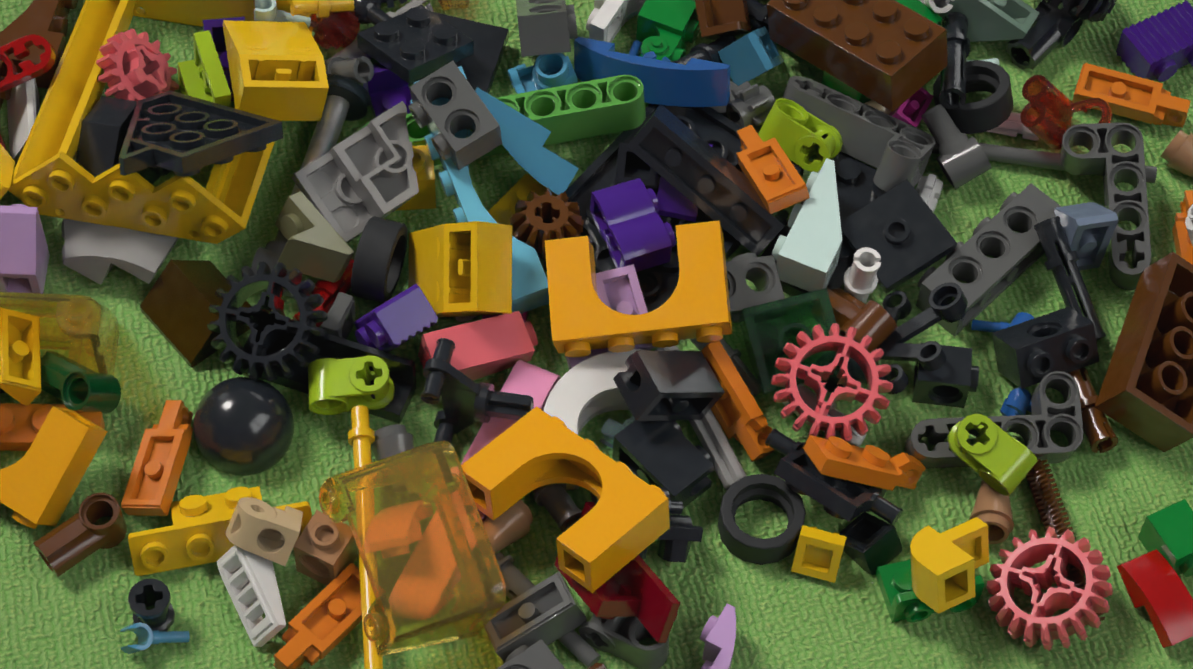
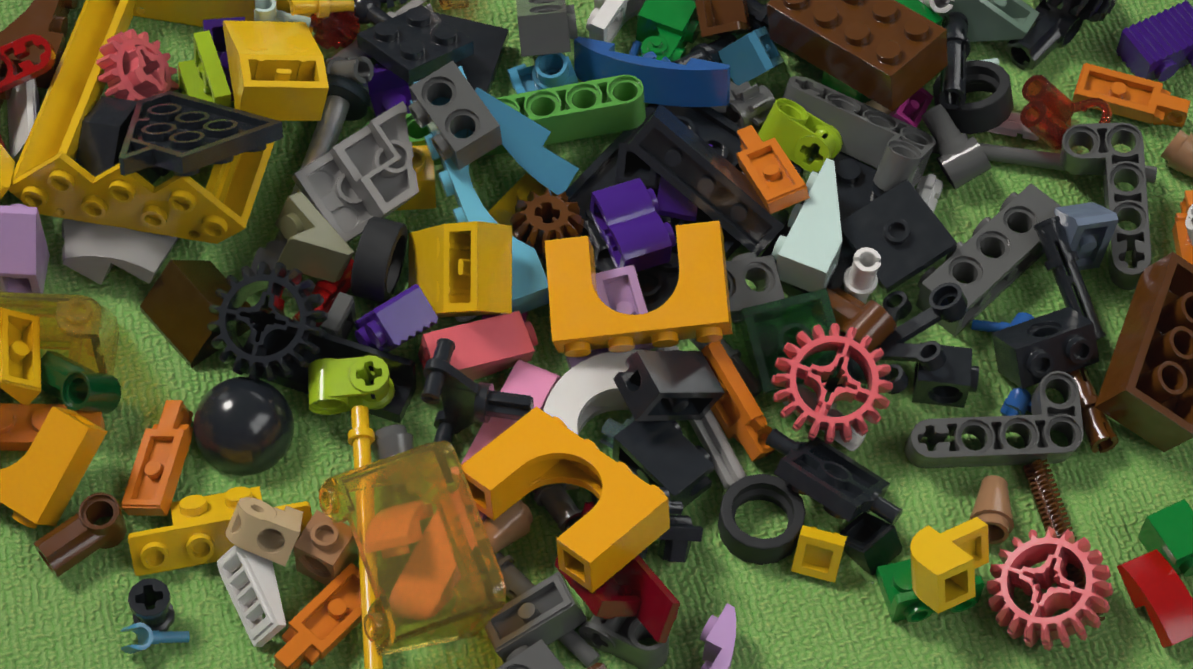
(863, 465): orange hinge -> none
(995, 456): lime piece -> none

